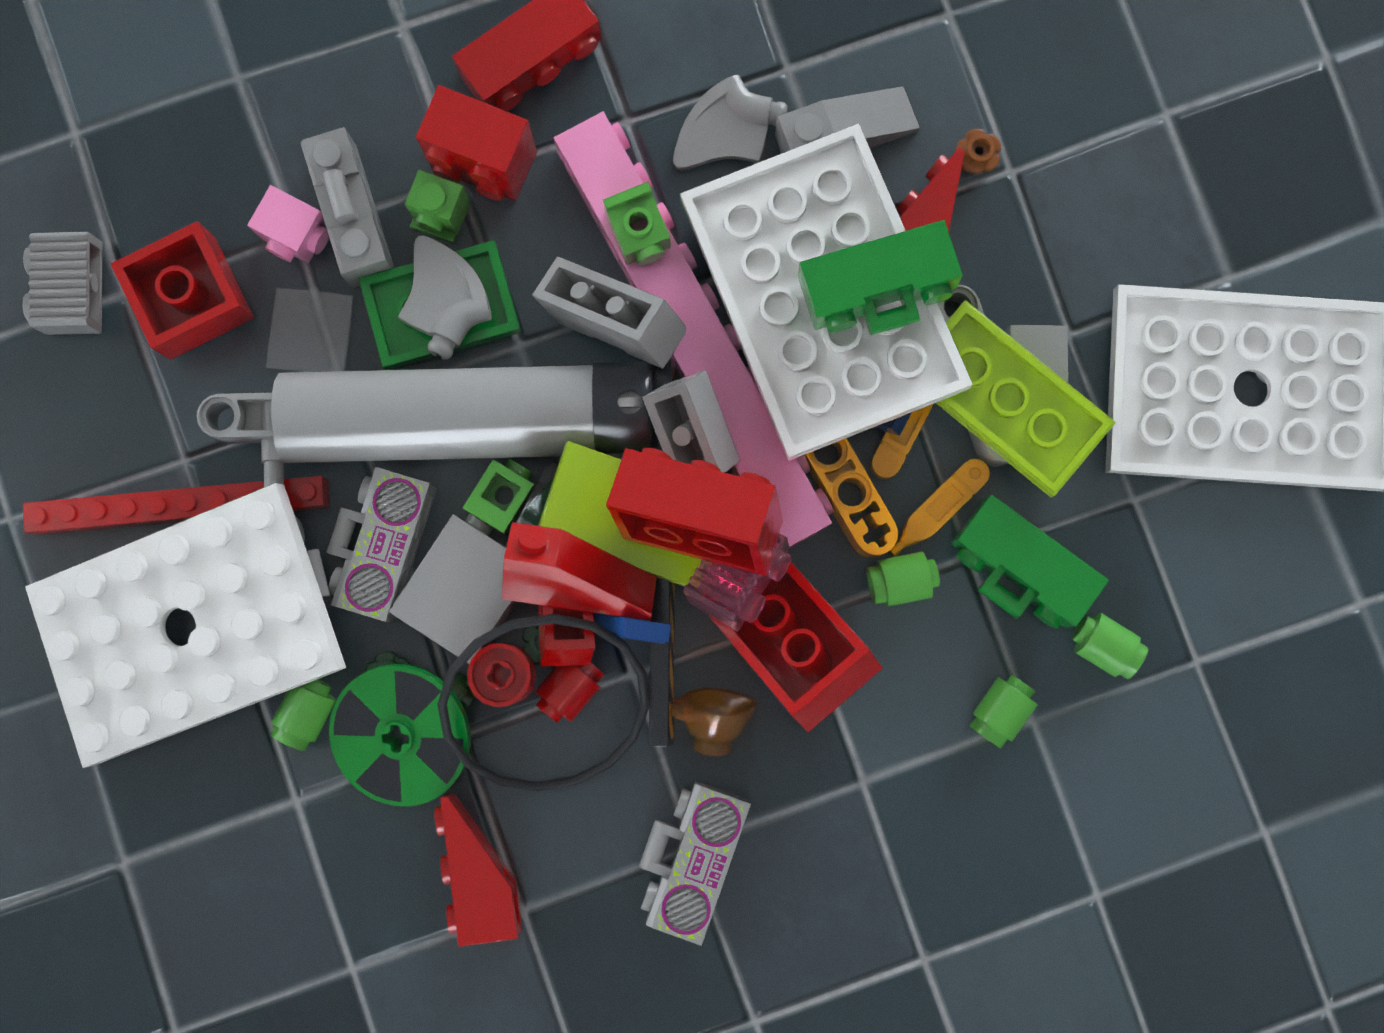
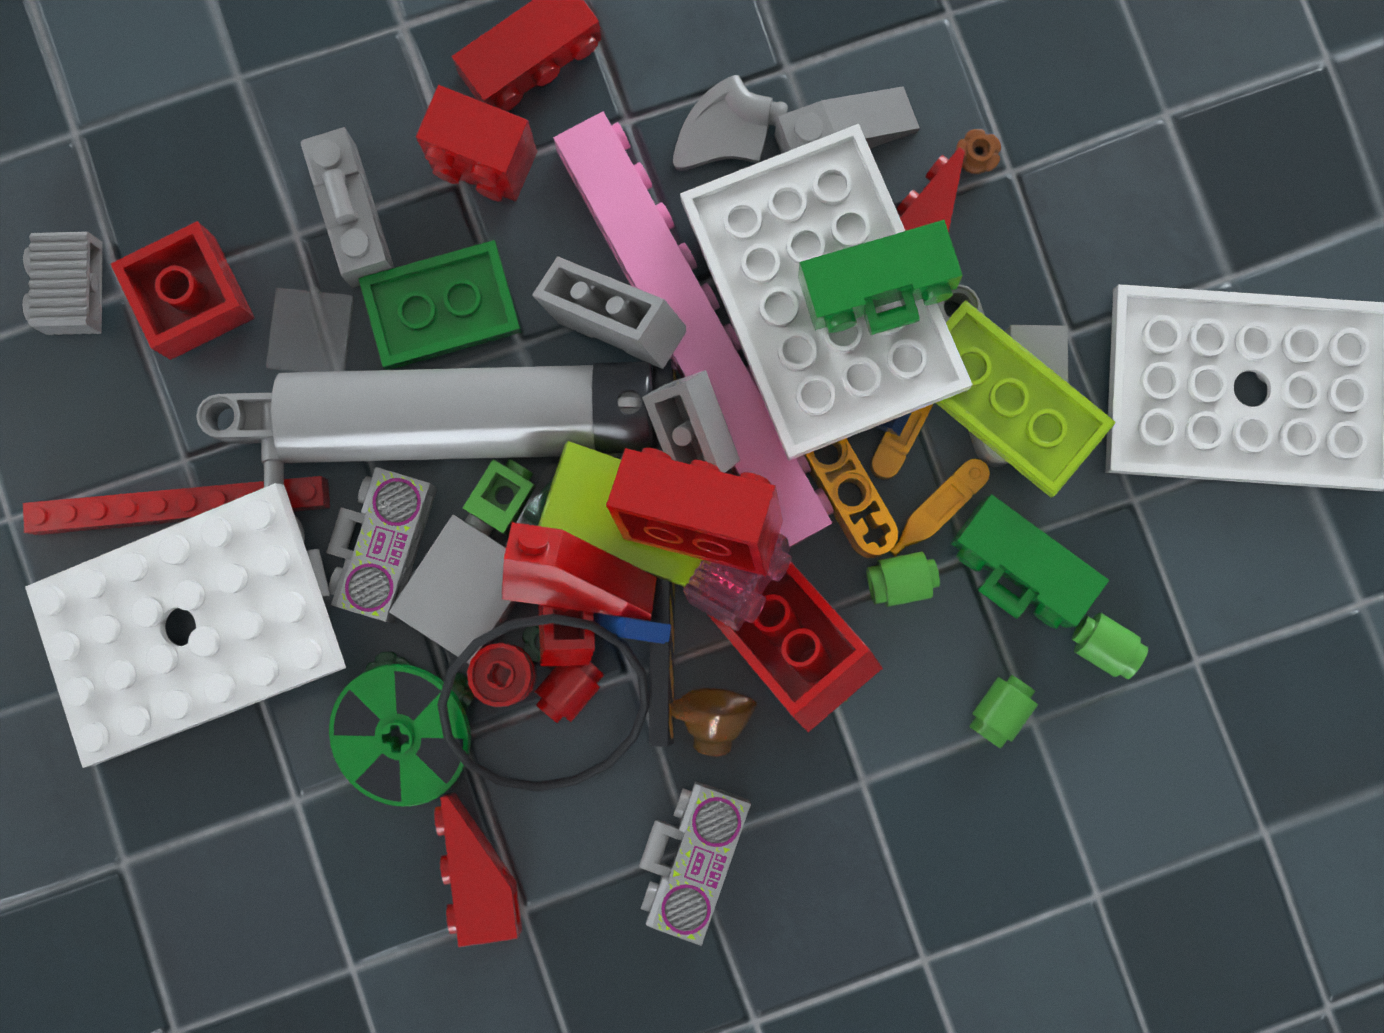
(289, 226): bright pink brick -> none
(302, 714): bright green brick -> none
(437, 206): bright green brick -> none
(444, 297): light grey arm -> none
(629, 207): bright green brick -> none

